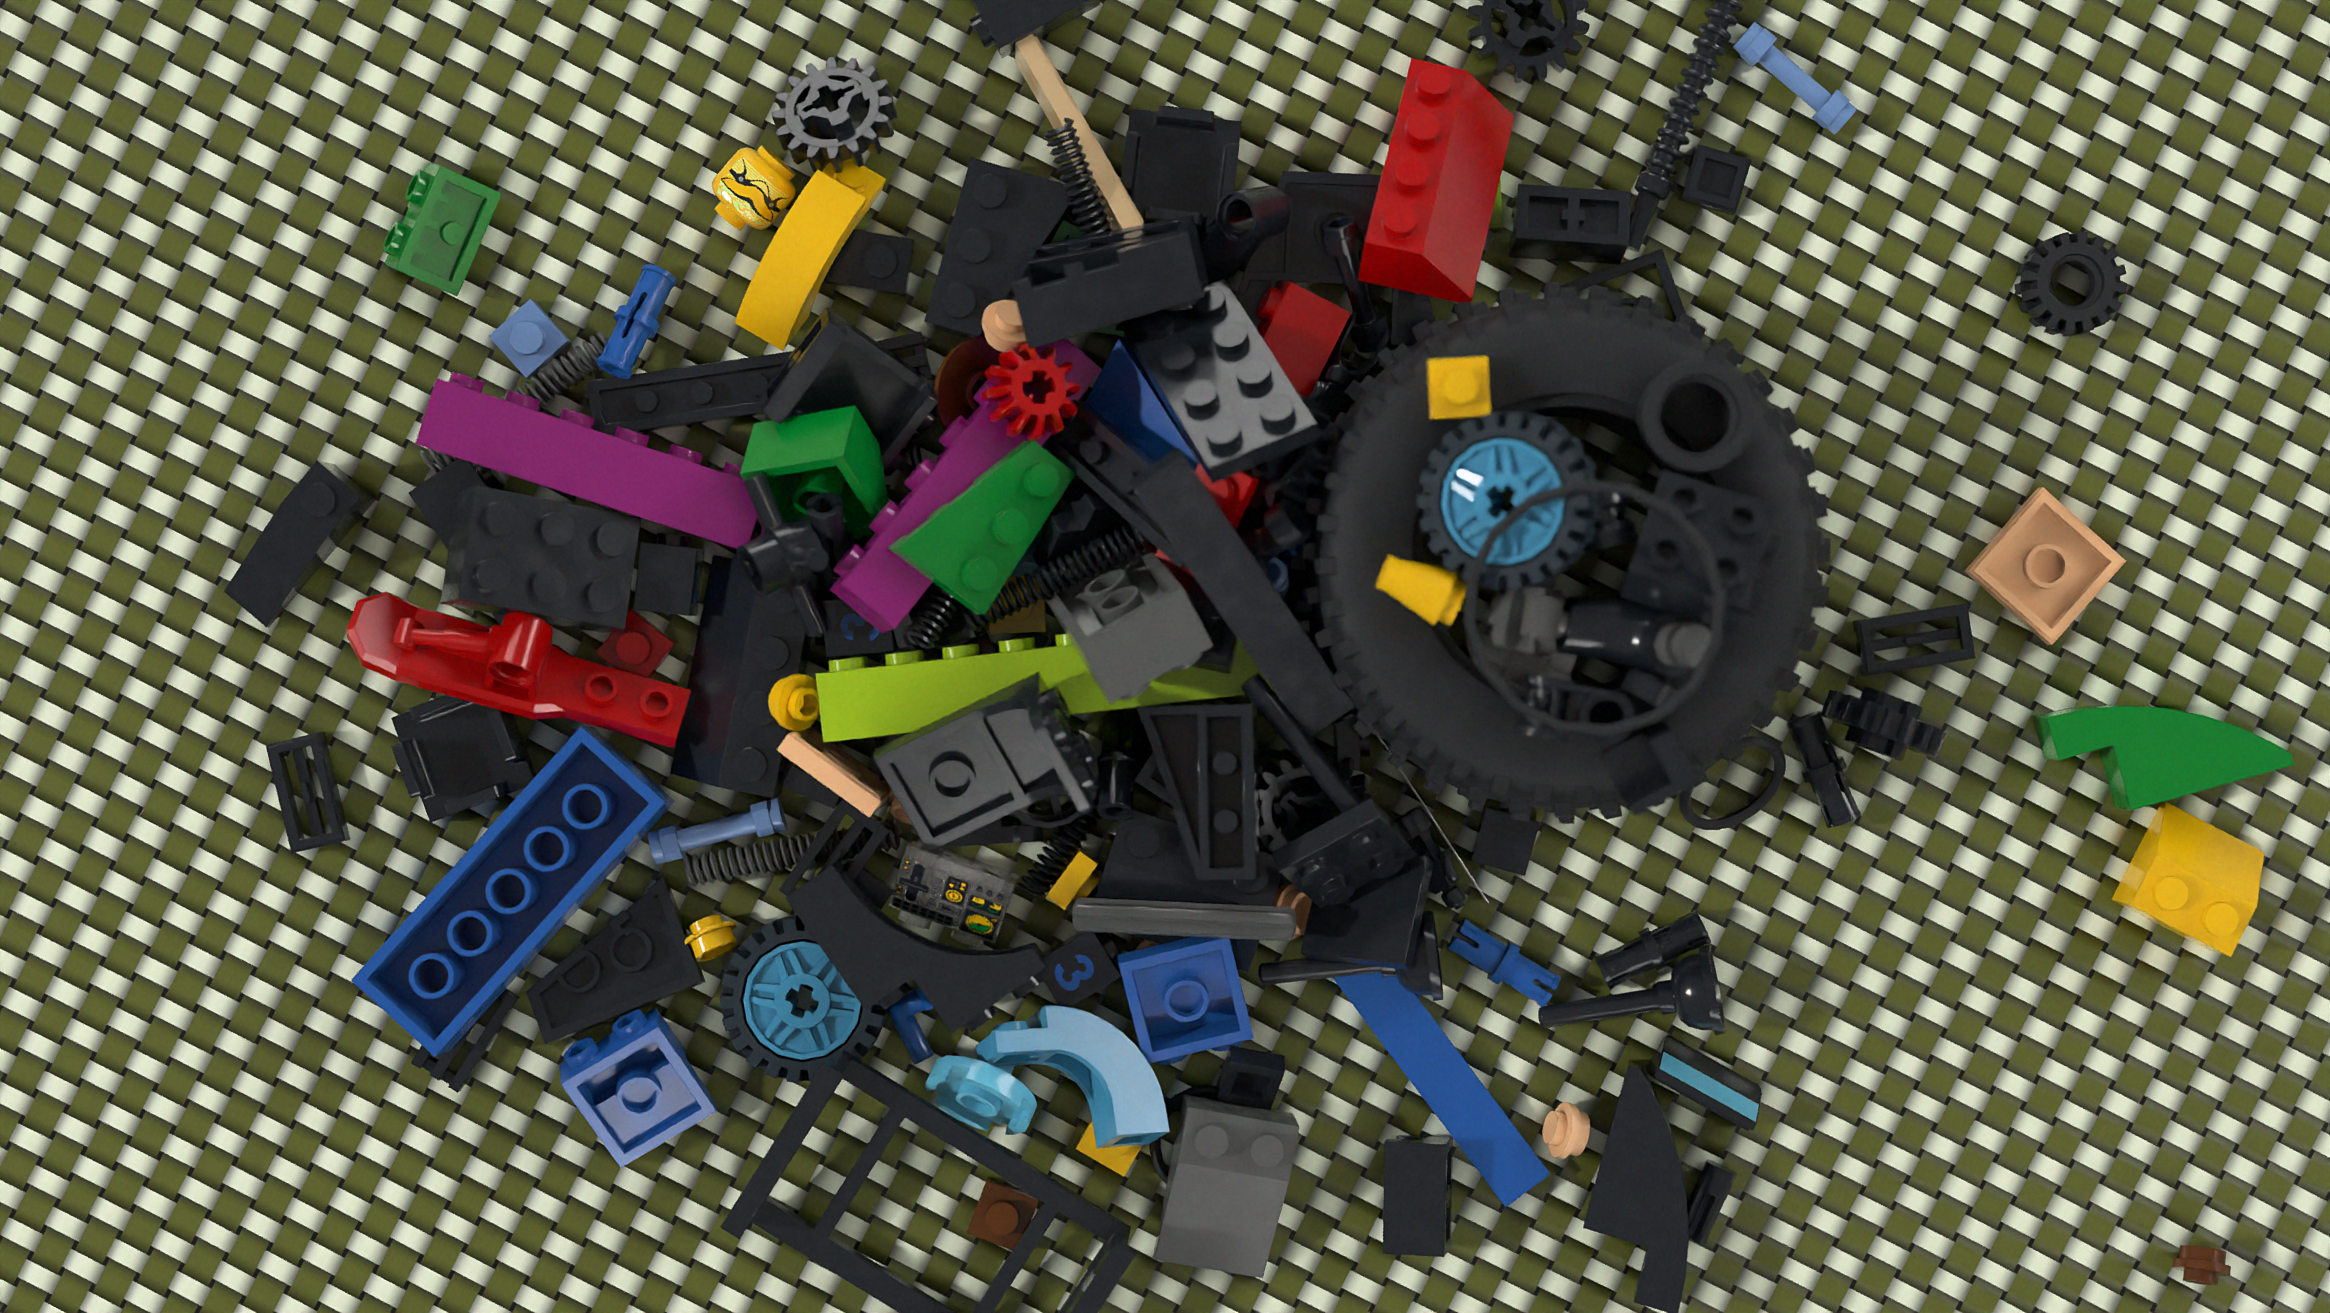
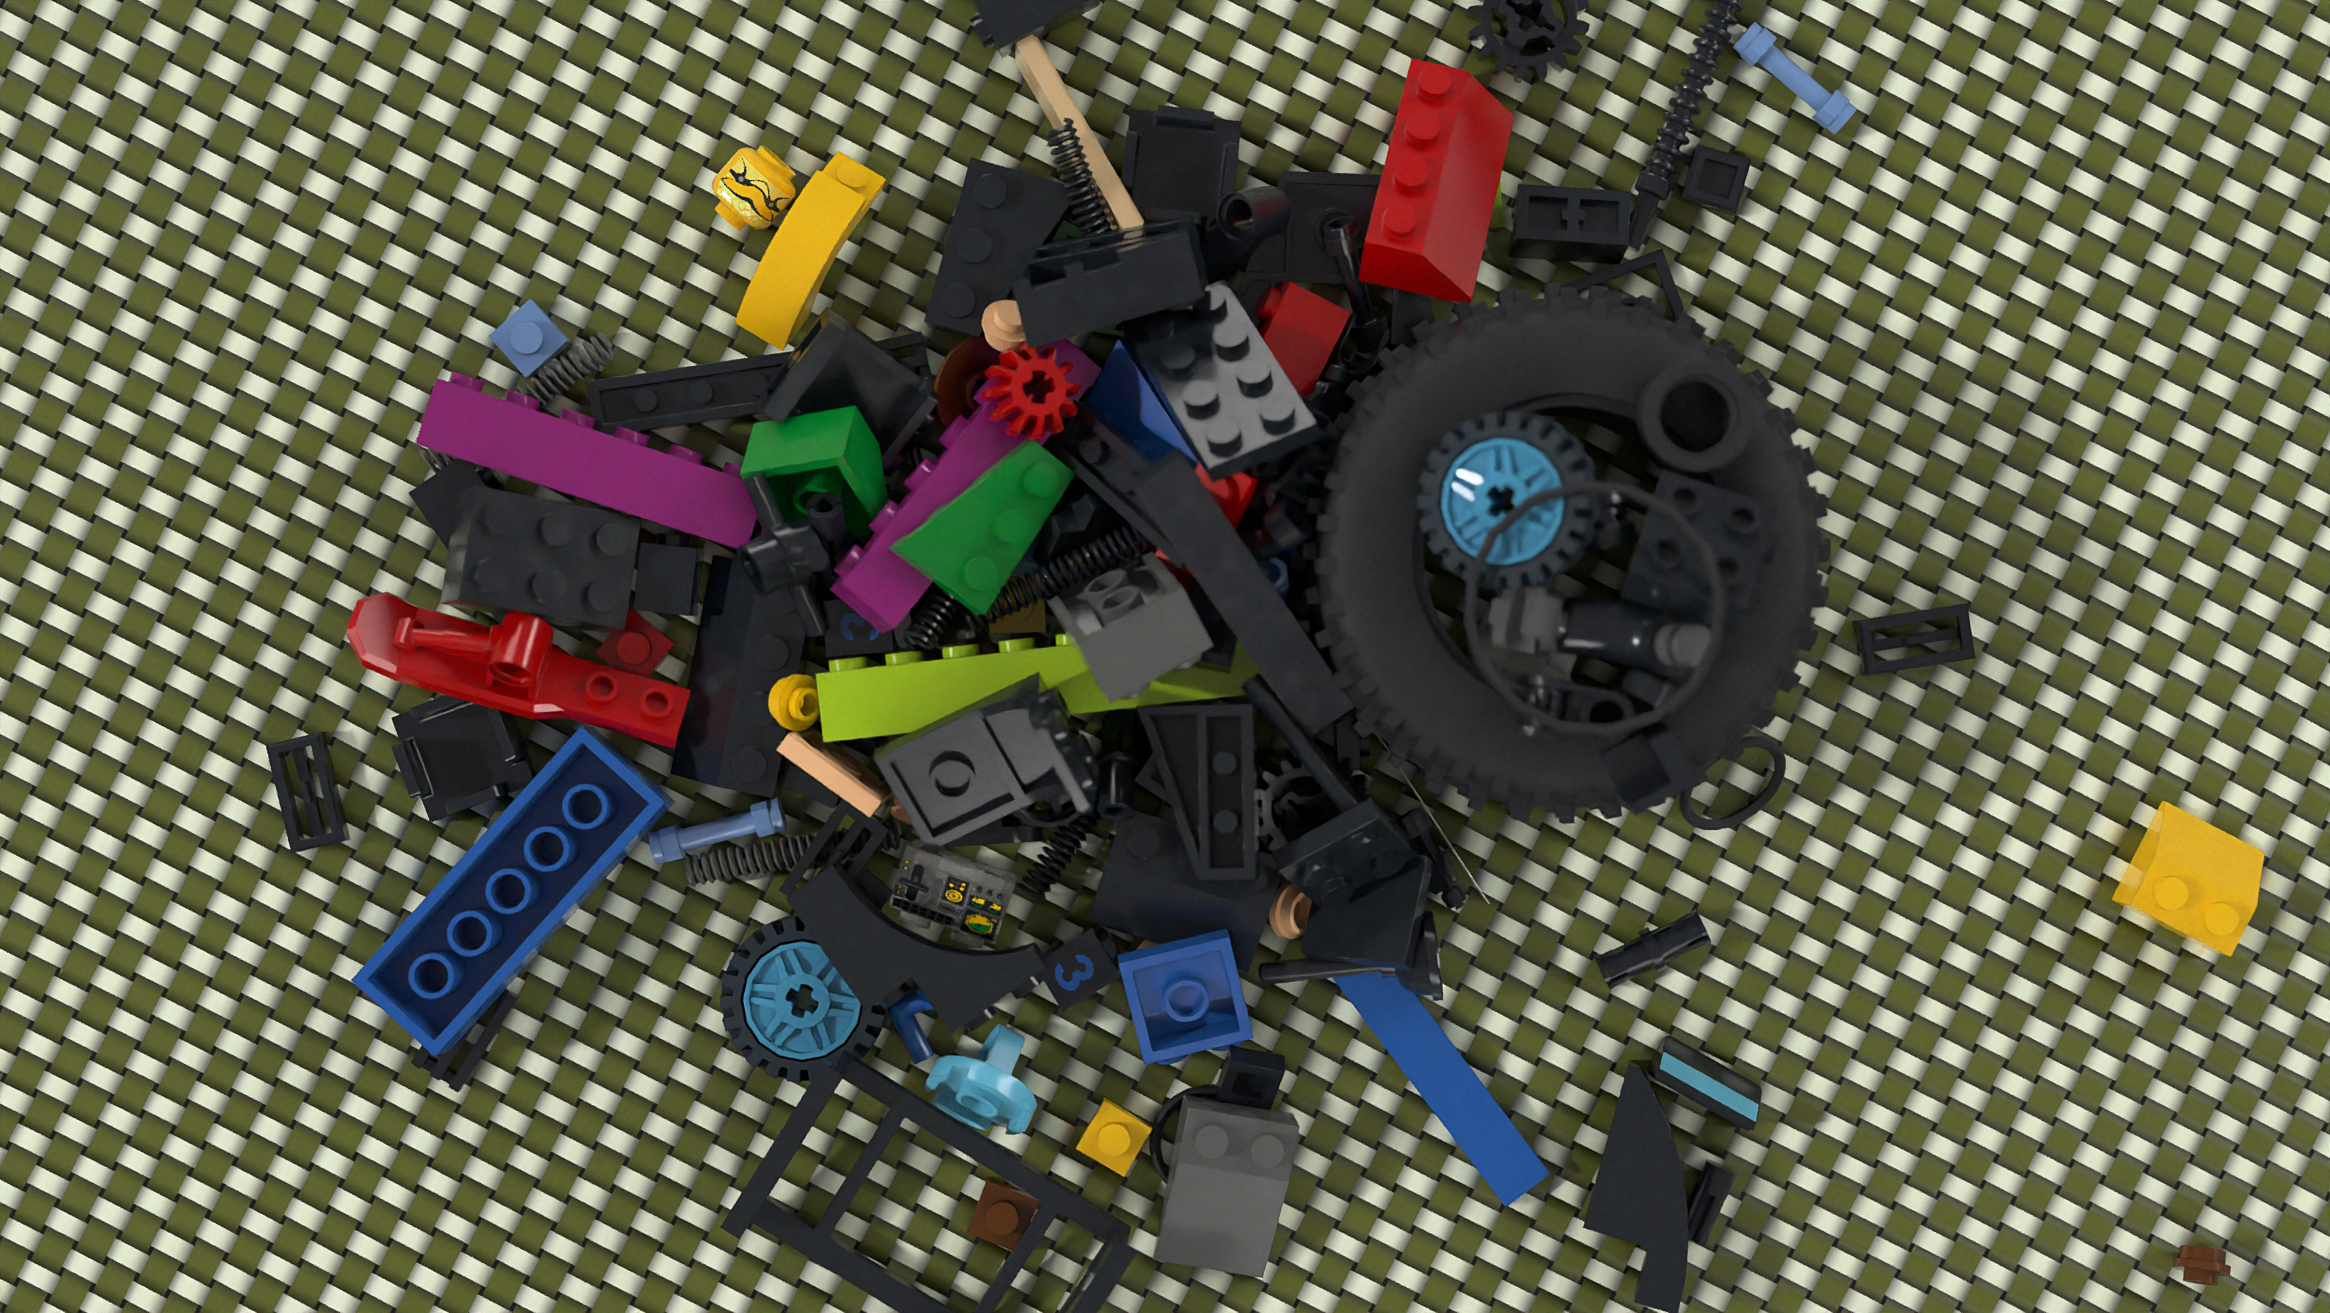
(298, 540): black slope -> none
(440, 227): green bracket -> none
(619, 970): black wing -> none
(635, 1085): blue plate -> none
(636, 321): blue pin -> none
(711, 937): yellow plate -> none
(834, 115): black gear -> none
(873, 263): black plate -> none
(1076, 880): yellow plate -> none
(1101, 1060): dark azure arch -> none
(1184, 919): dark grey axle -> none
(1417, 1195): black hinge -> none
(1424, 588): yellow cone -> none
(1458, 388): yellow plate -> none
(1503, 962): blue pin -> none
(1504, 841): black tile -> none
(1566, 1131): light nougat plate -> none
(1689, 993): black piece -> none
(1823, 769): black pin -> none
(1883, 723): black gear -> none
(2045, 566): light nougat tile -> none
(2103, 276): black tyre -> none
(2157, 750): green slope -> none

